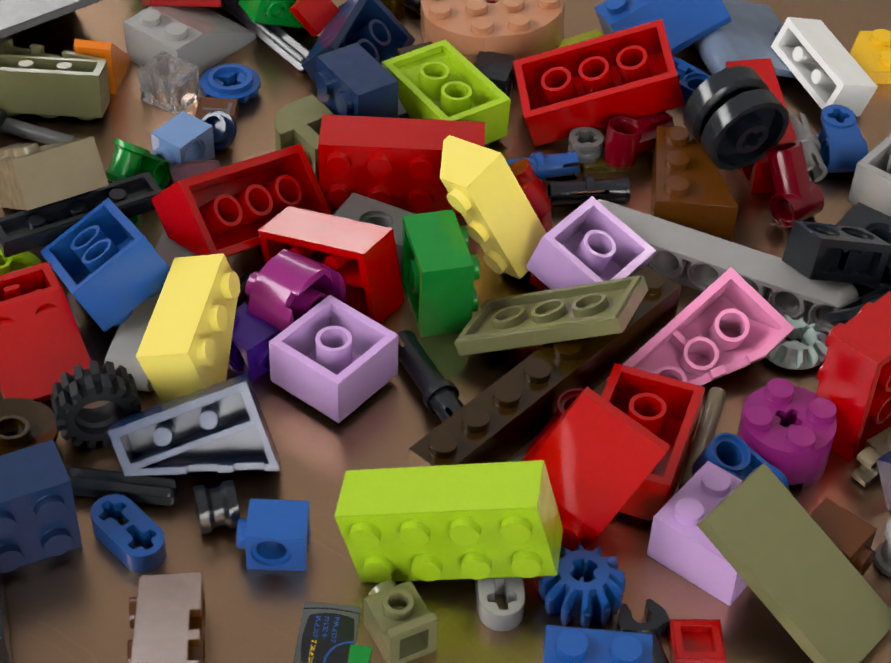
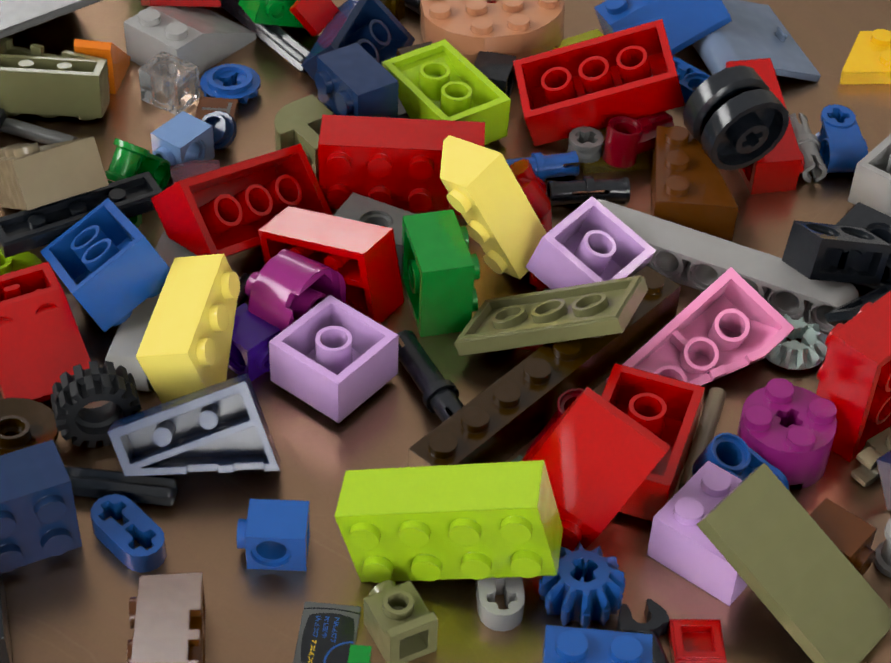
(216, 506): black wheel -> none
(795, 194): dark red piece -> none
(823, 65): white brick -> none

